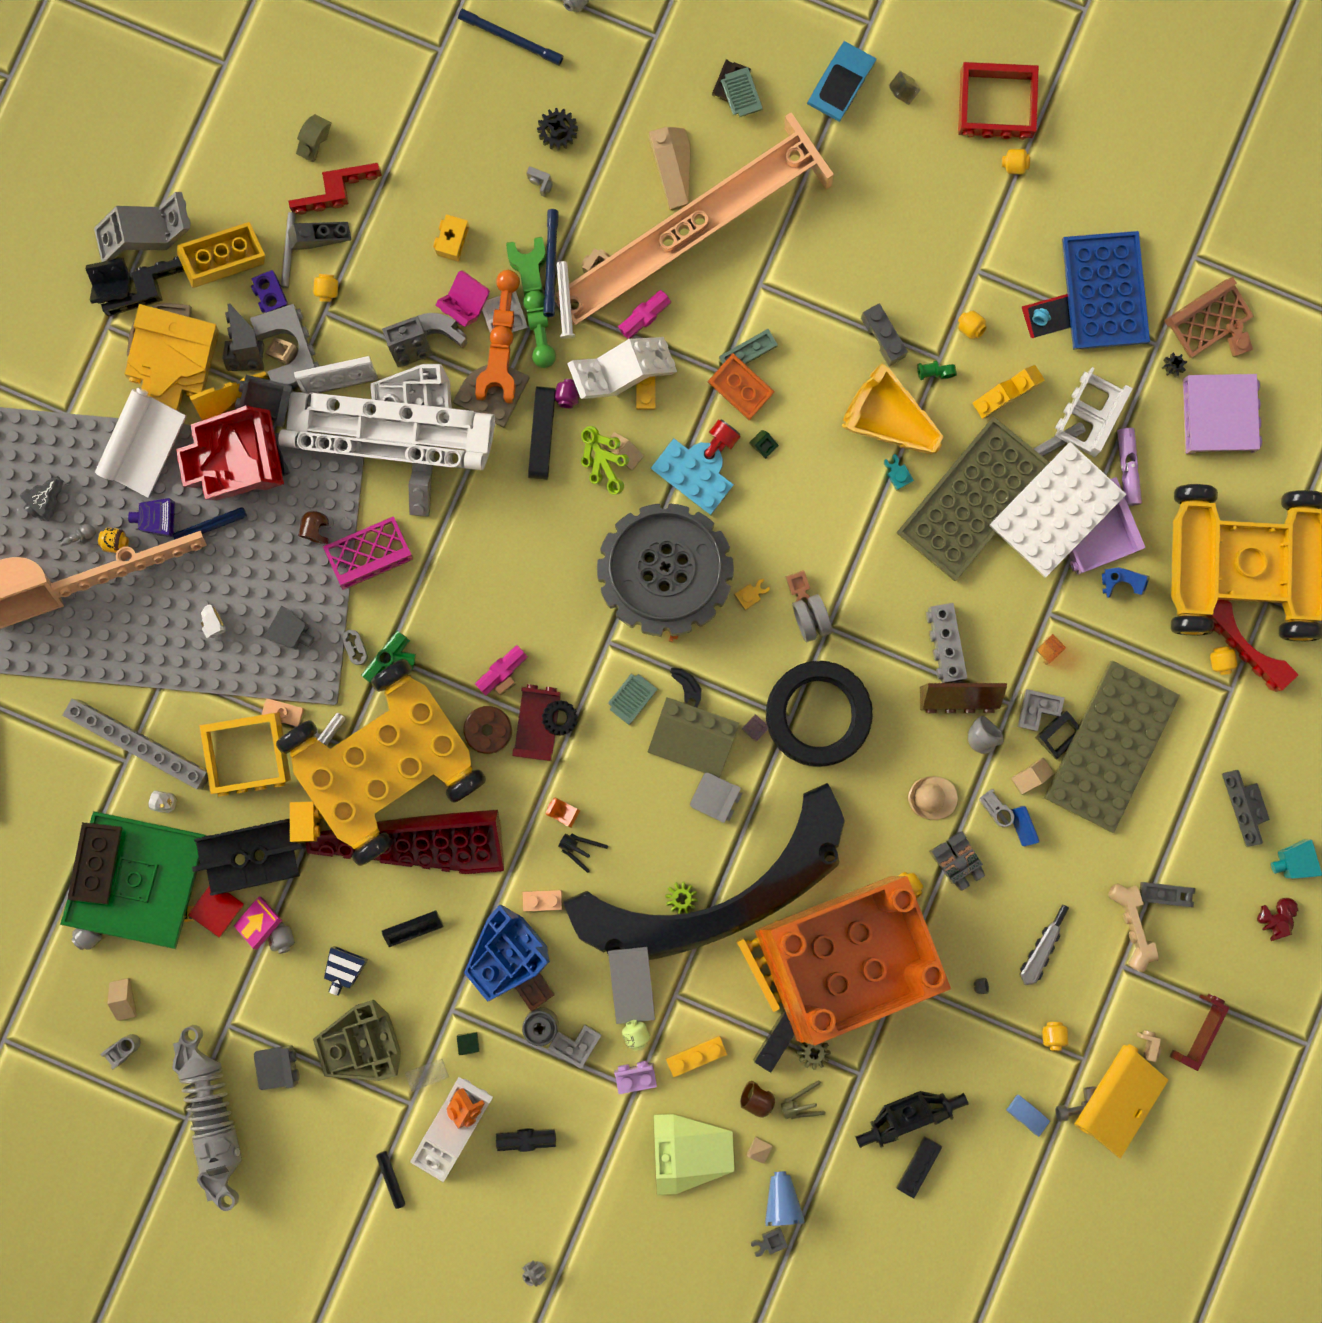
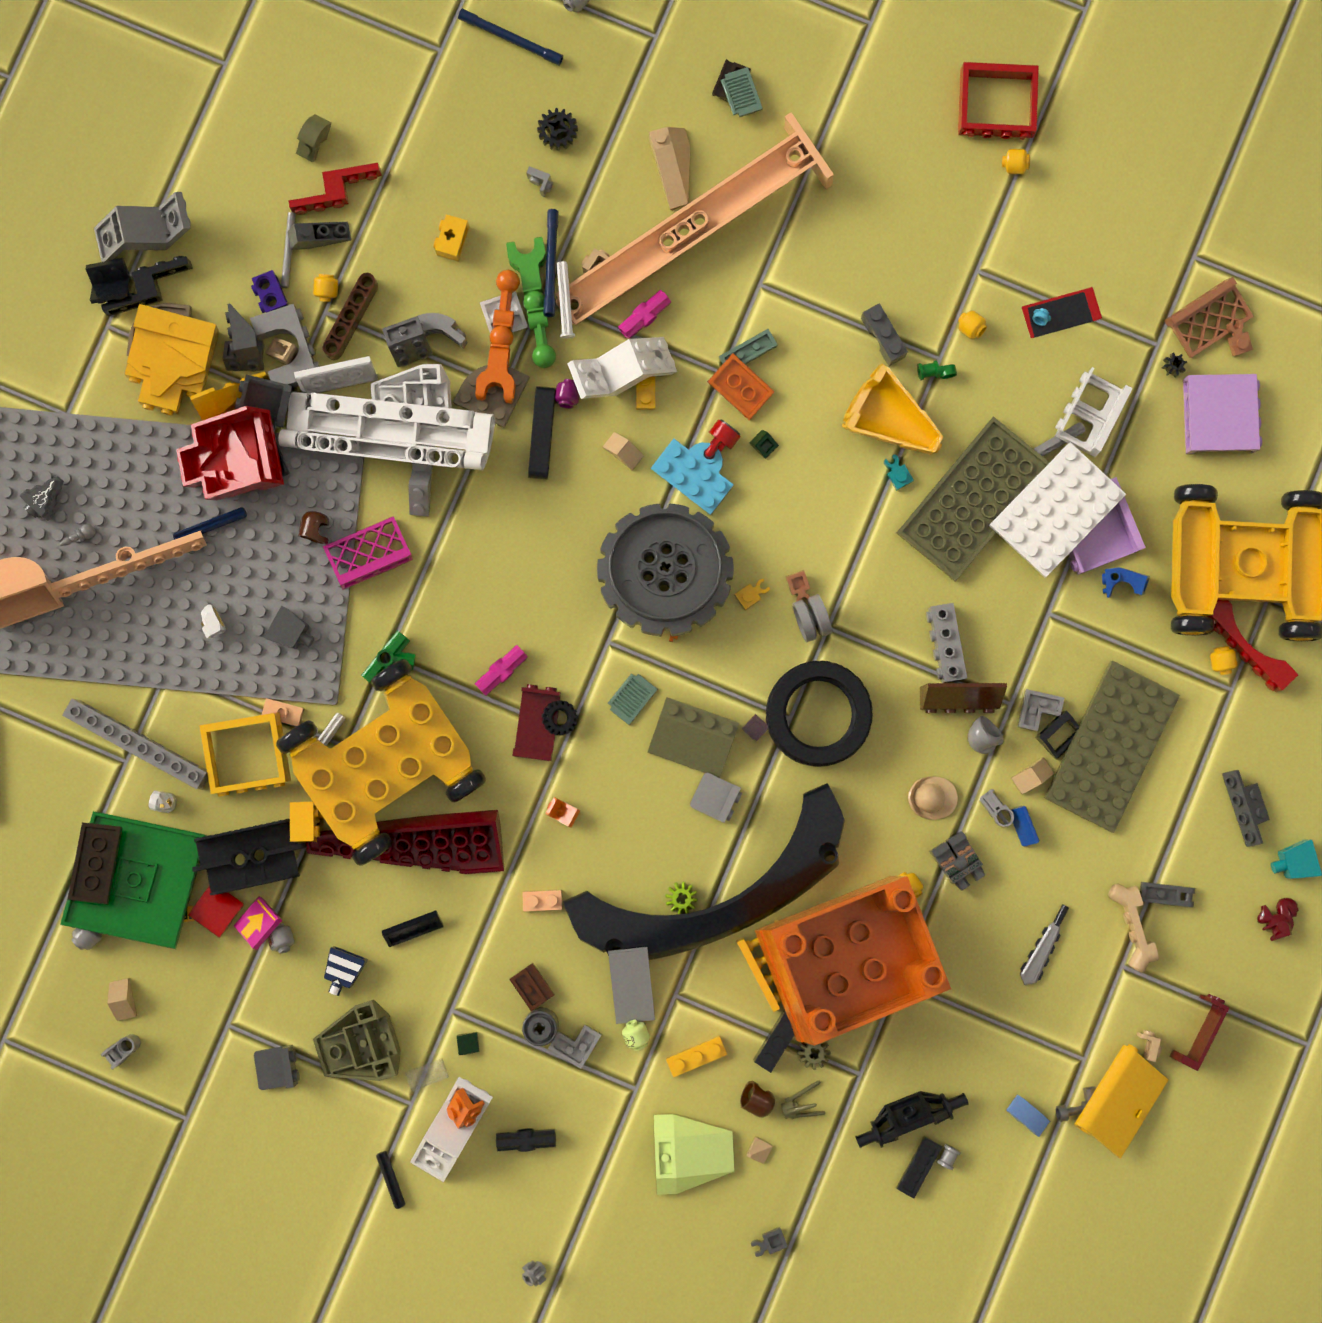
(112, 540): yellow head -> none
(140, 442): white door -> none
(155, 517): dark purple torso -> none
(214, 1136): light grey piece -> none
(220, 254): yellow brick -> none
(350, 307): none -> reddish brown beam
(359, 646): light grey beam -> none
(464, 299): dark pink bracket -> none
(501, 732): reddish brown plate -> none
(505, 954): blue wedge -> none
(506, 685): medium nougat tile -> none
(568, 844): black plant -> none
(602, 457): lime plant -> none
(635, 1078): lavender bracket -> none
(690, 686): black piece -> none
(782, 1203): medium blue cone -> none
(841, 81): slope -> none
(904, 87): clear smoke panel -> none
(948, 1157): none -> light grey bush
(982, 986): dark grey hinge -> none
(1008, 391): yellow arch -> none
(1050, 649): clear orange panel -> none
(1055, 1036): yellow head -> none
(1105, 290): blue plate -> none
(1130, 475): lavender piece -> none

